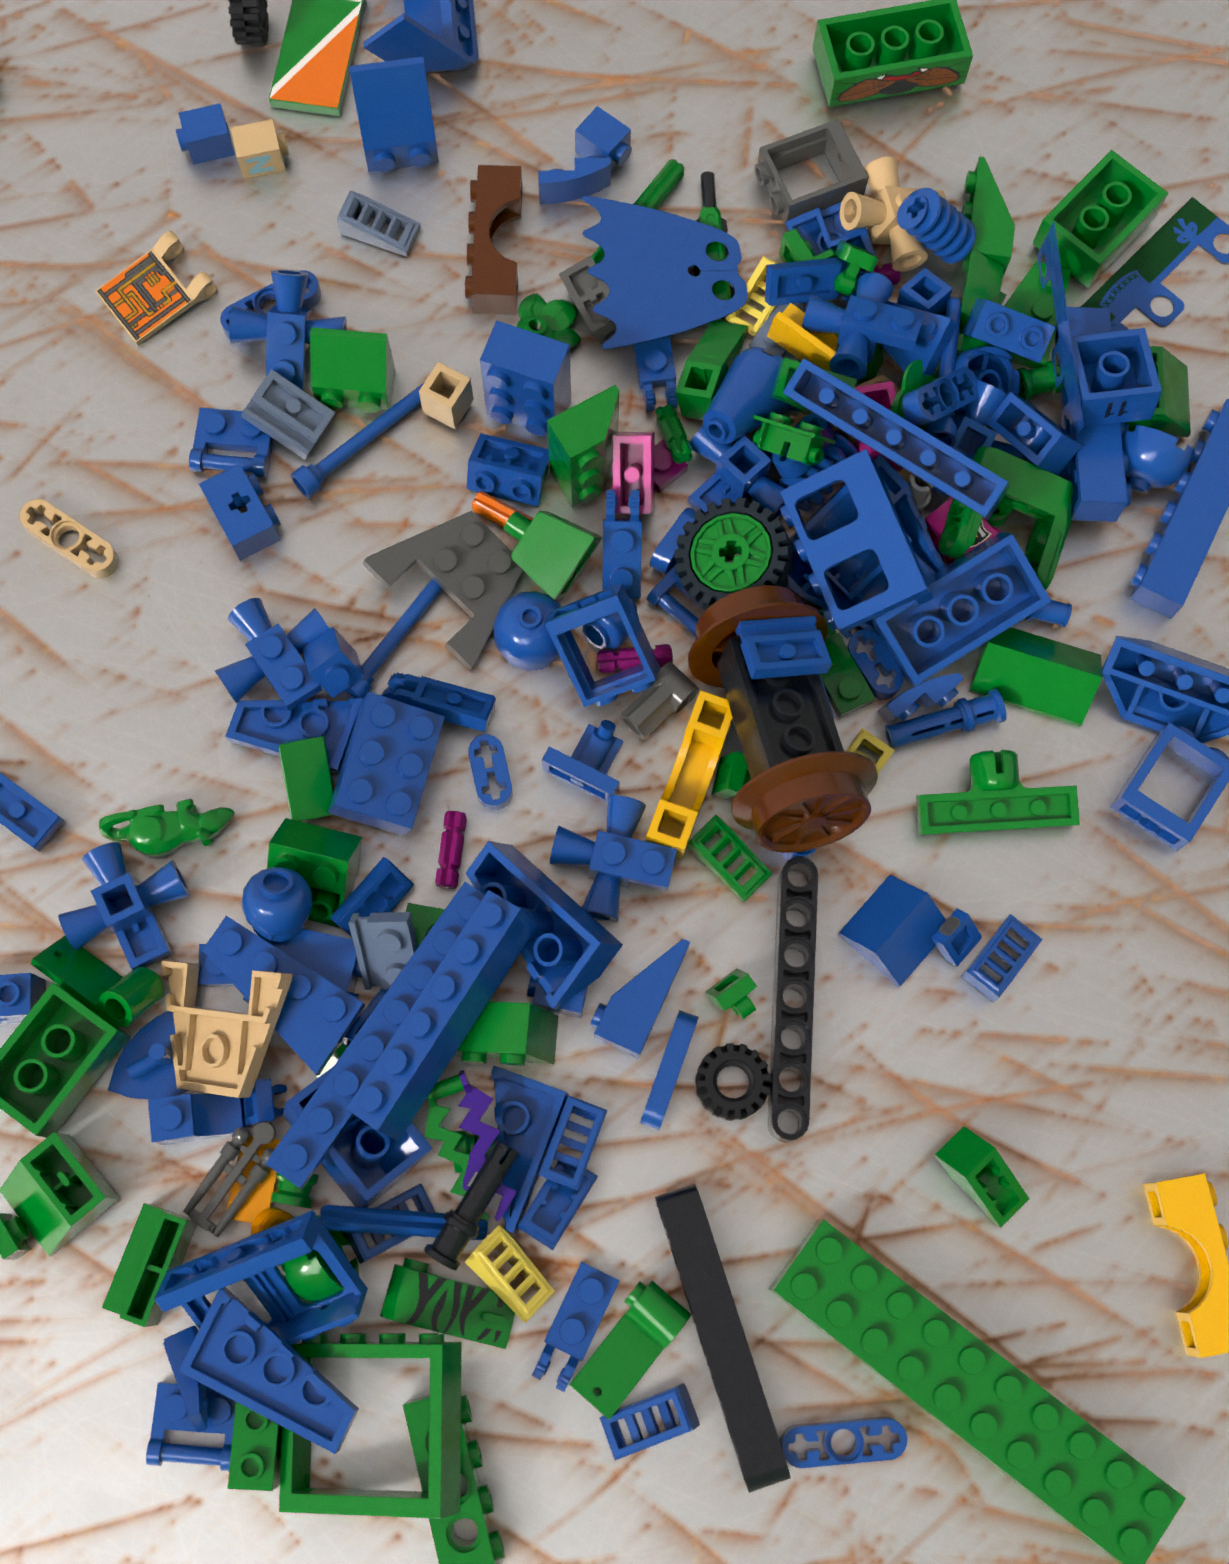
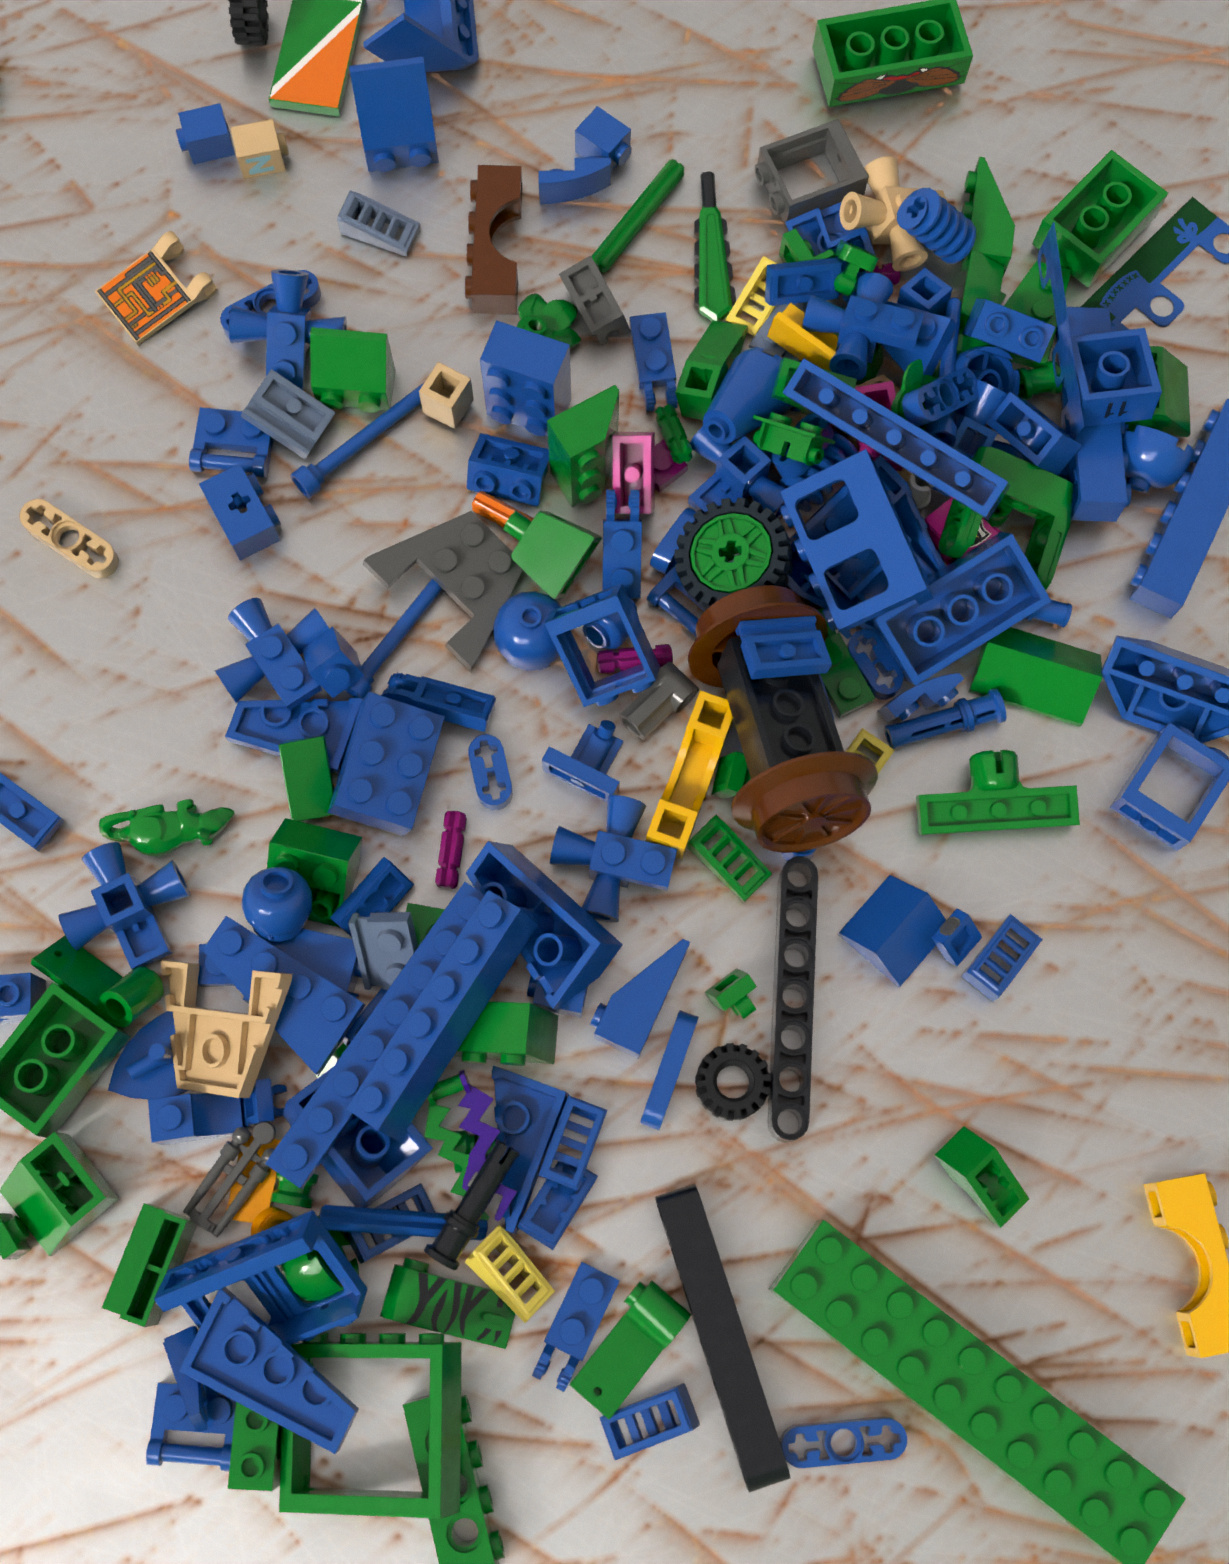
(649, 275): blue piece -> none

